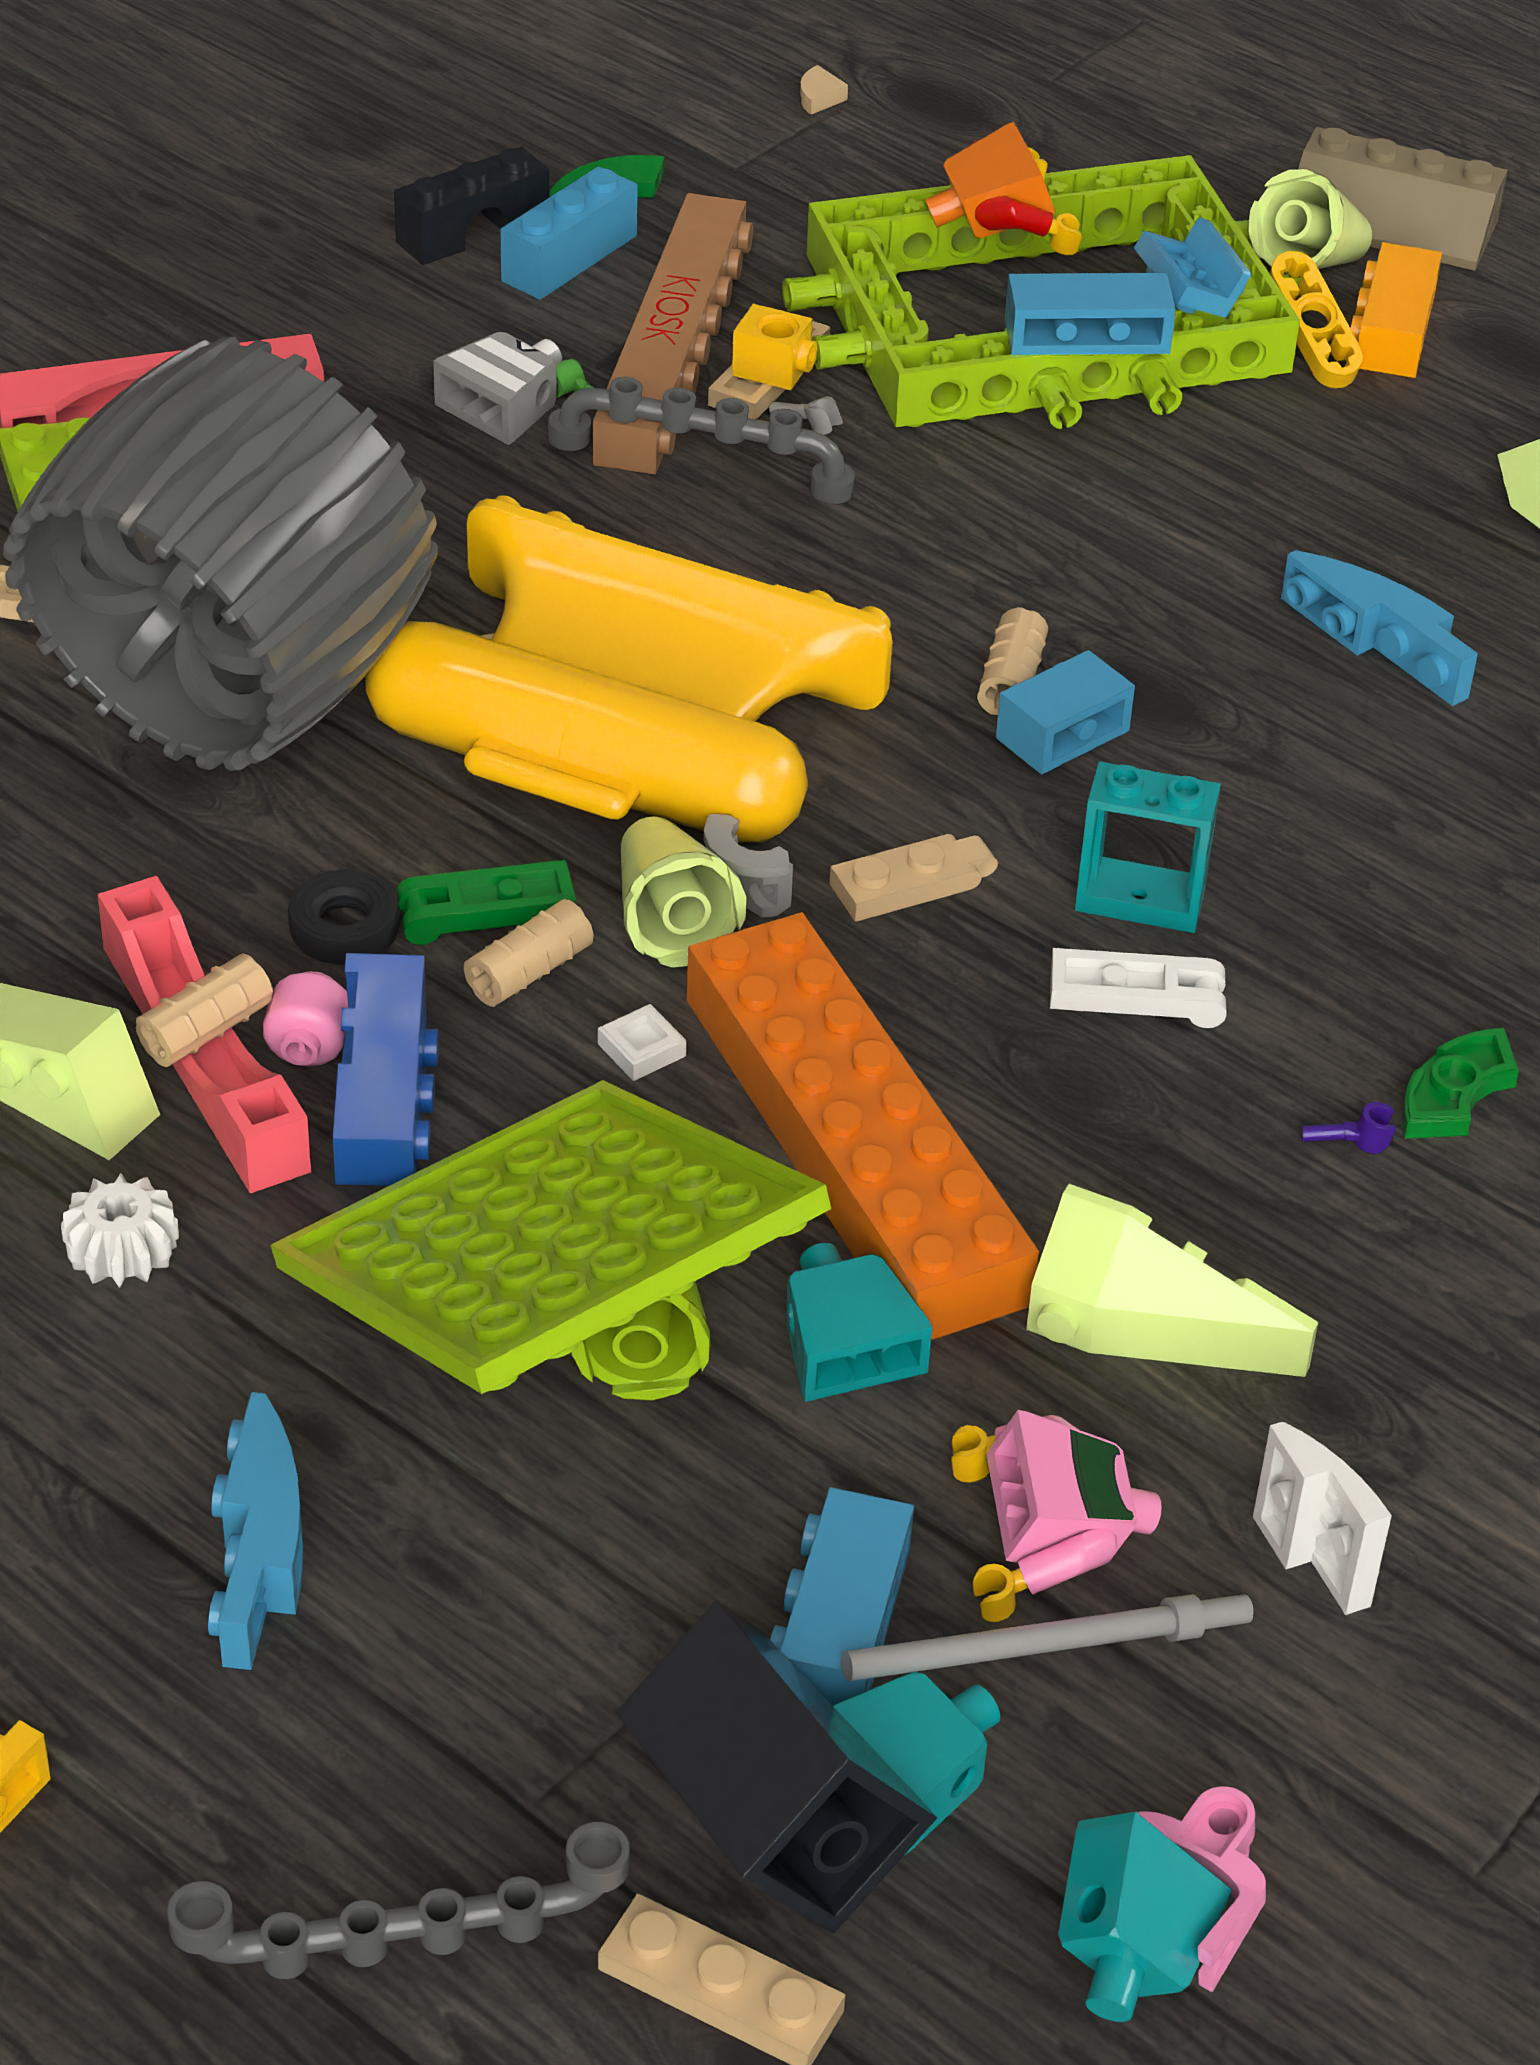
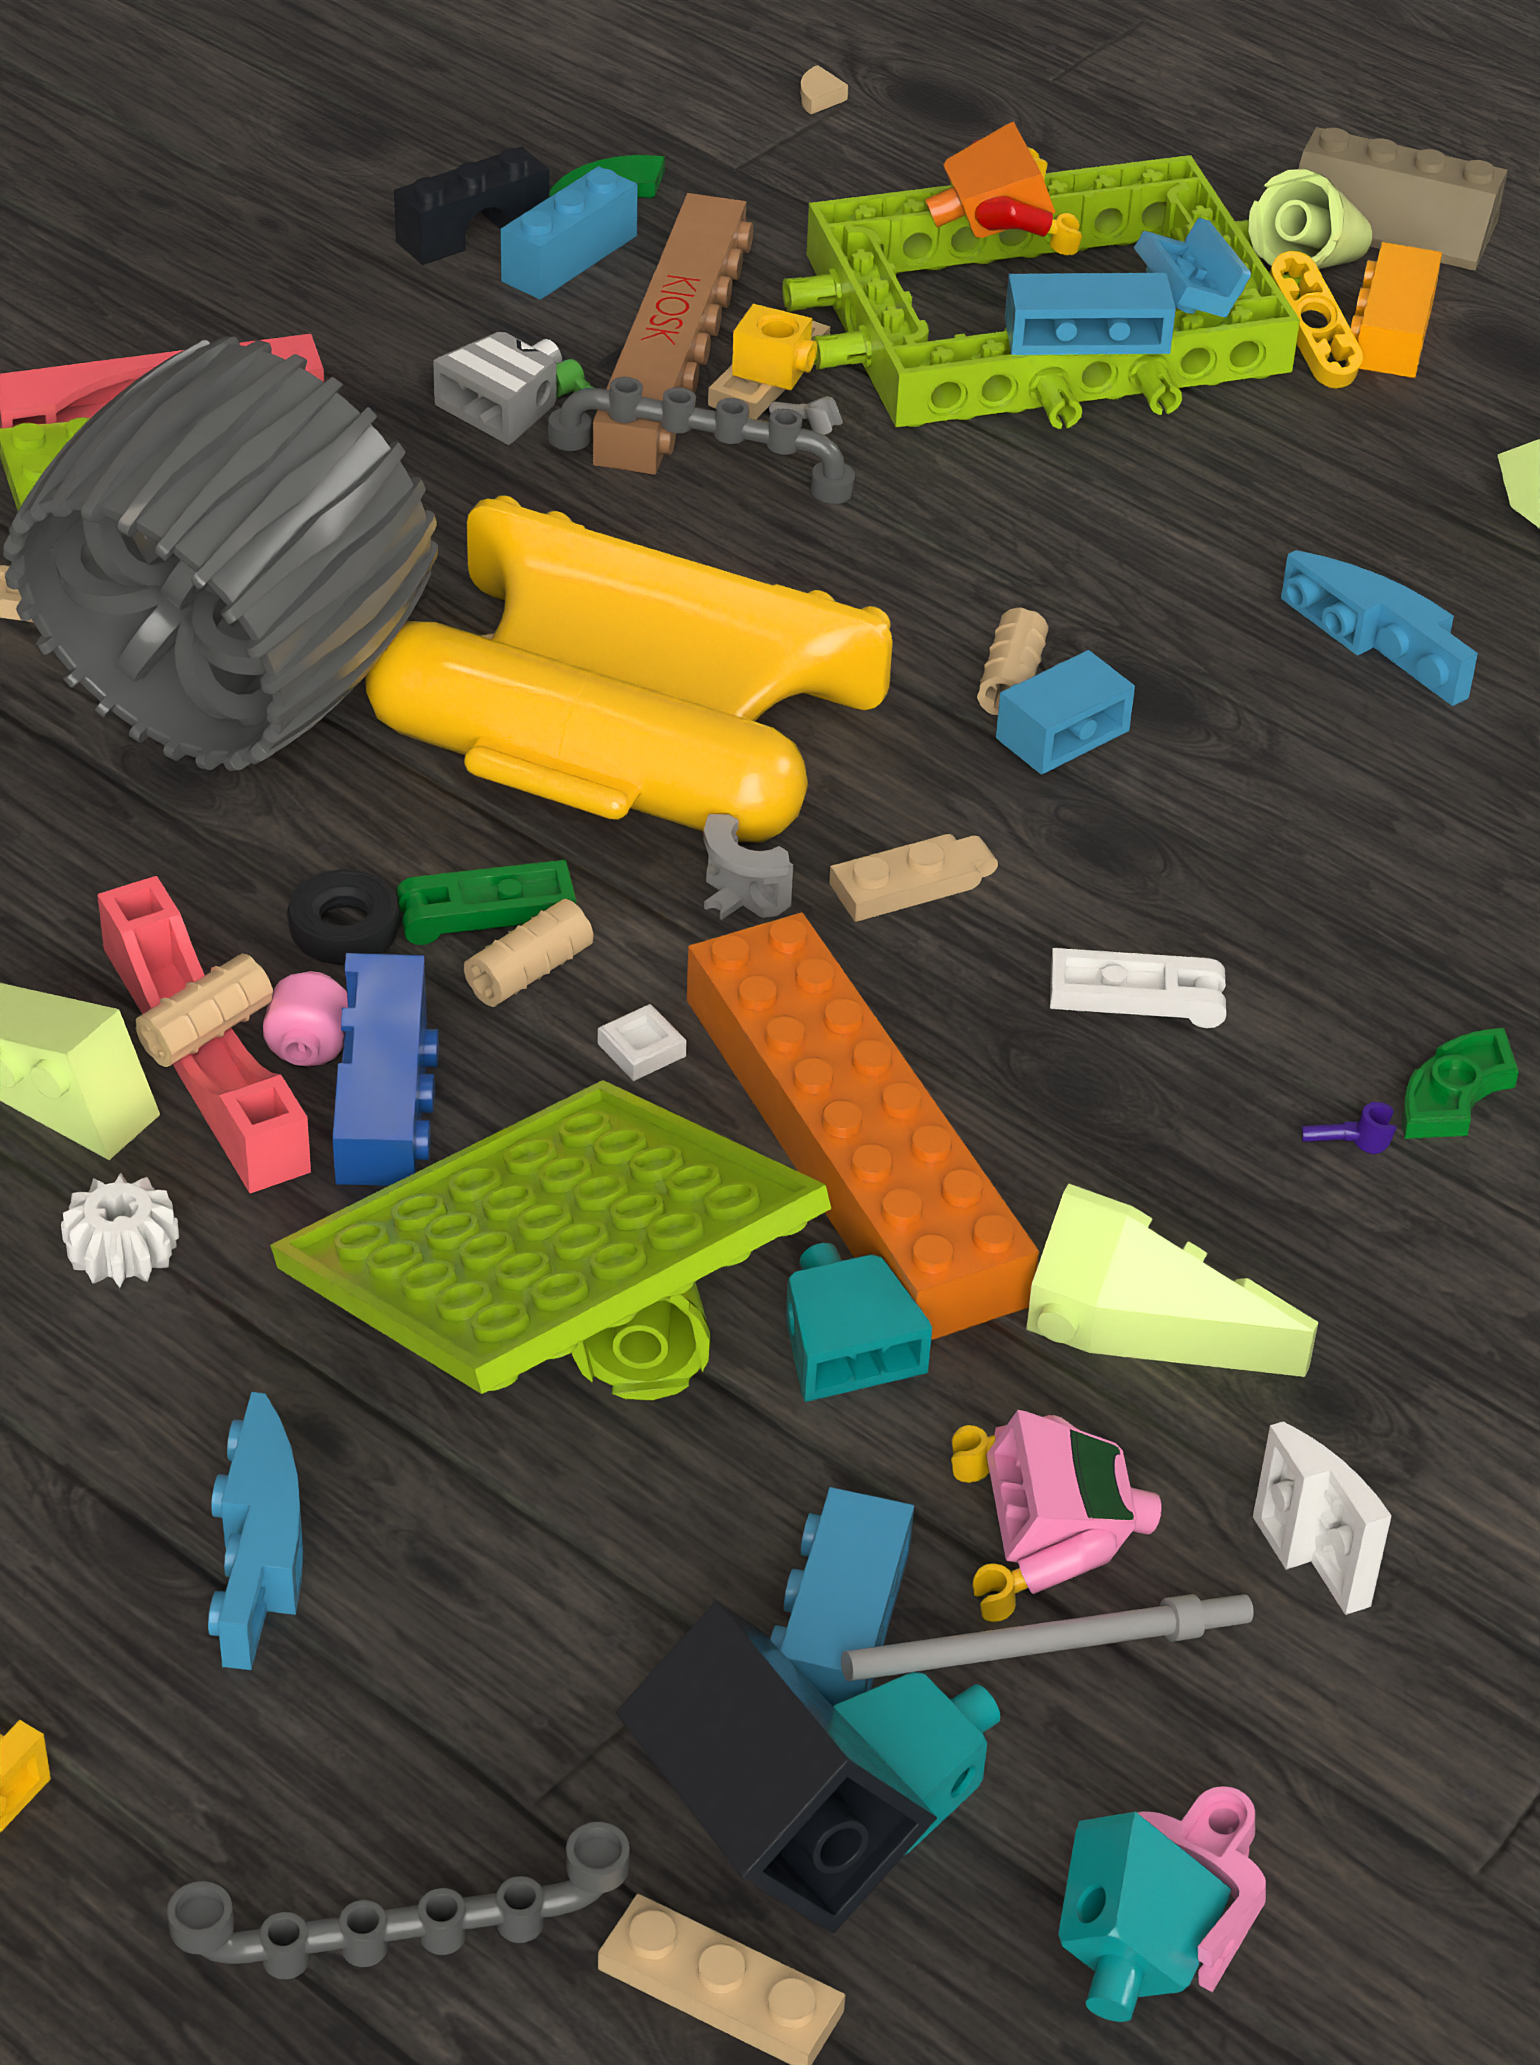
(675, 891): yellowish green cone -> none
(1110, 884): teal window -> none

